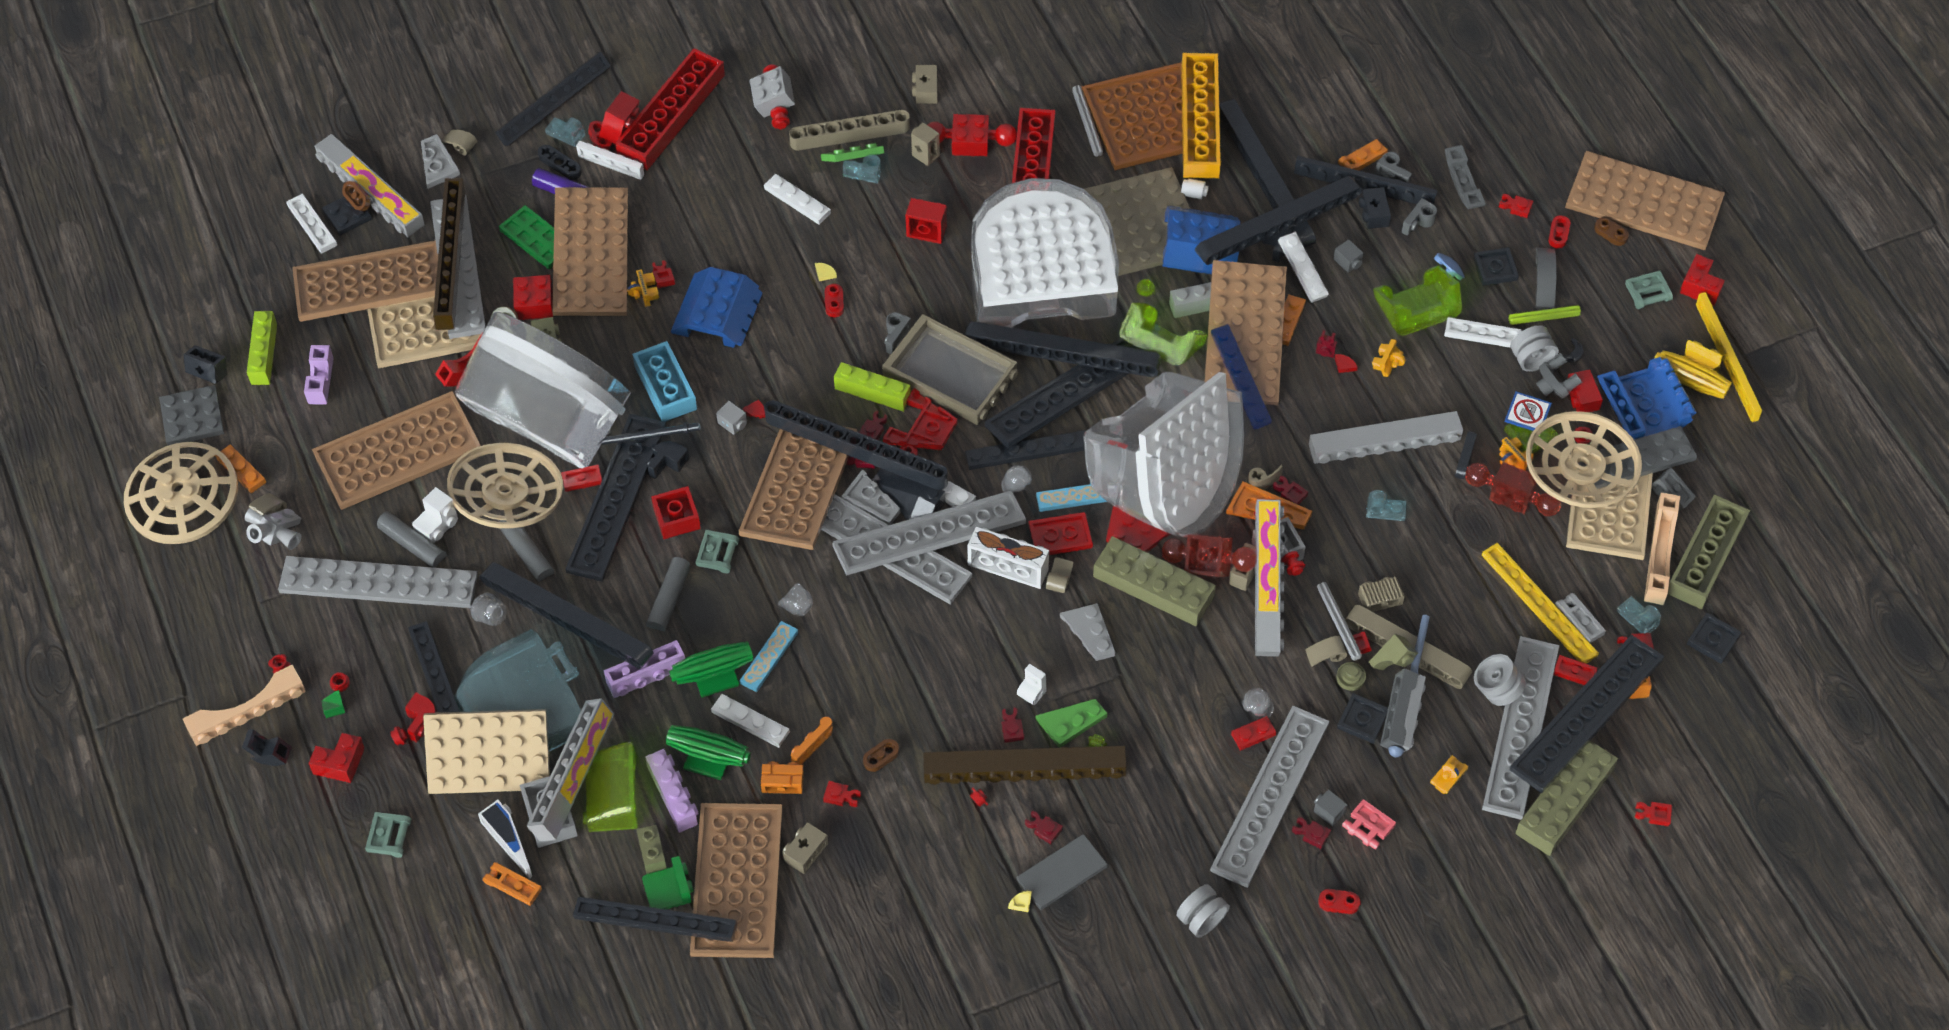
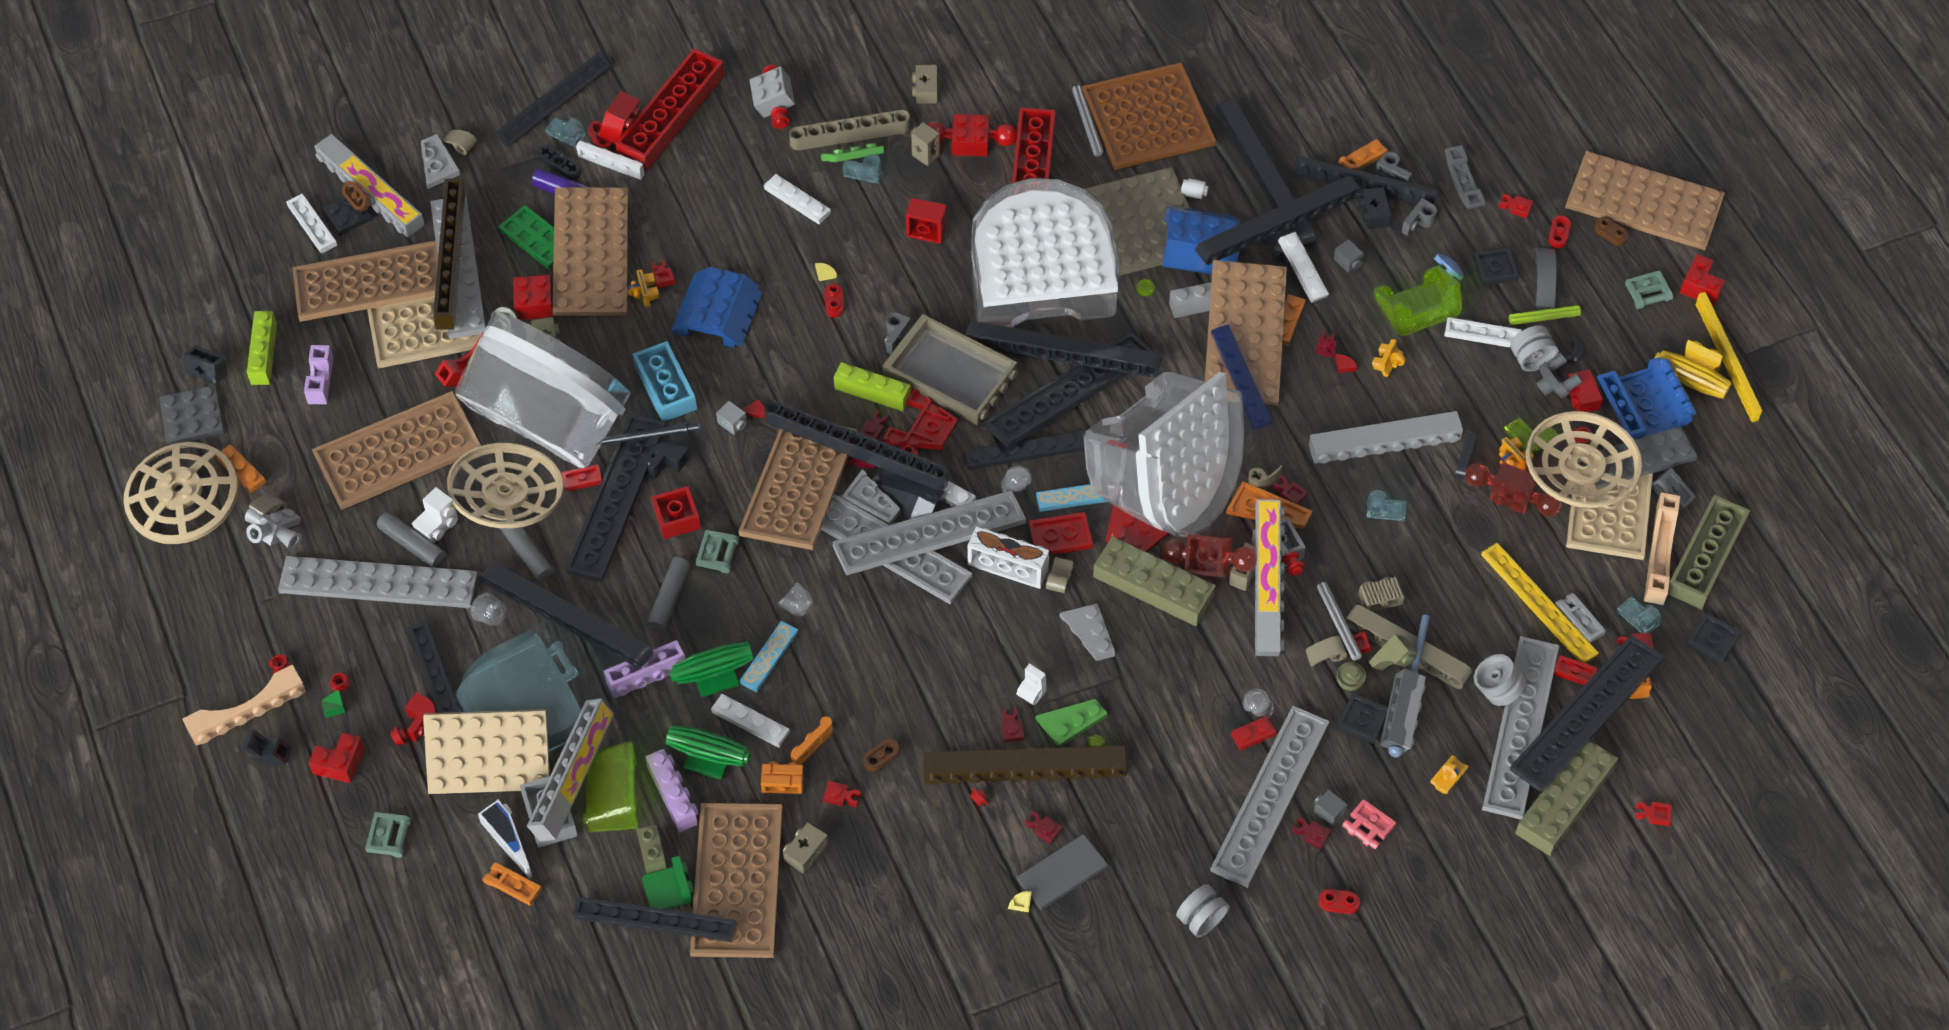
(1141, 331): clear neon green windscreen -> none
(1200, 115): light orange brick -> none
(1527, 411): piece -> none

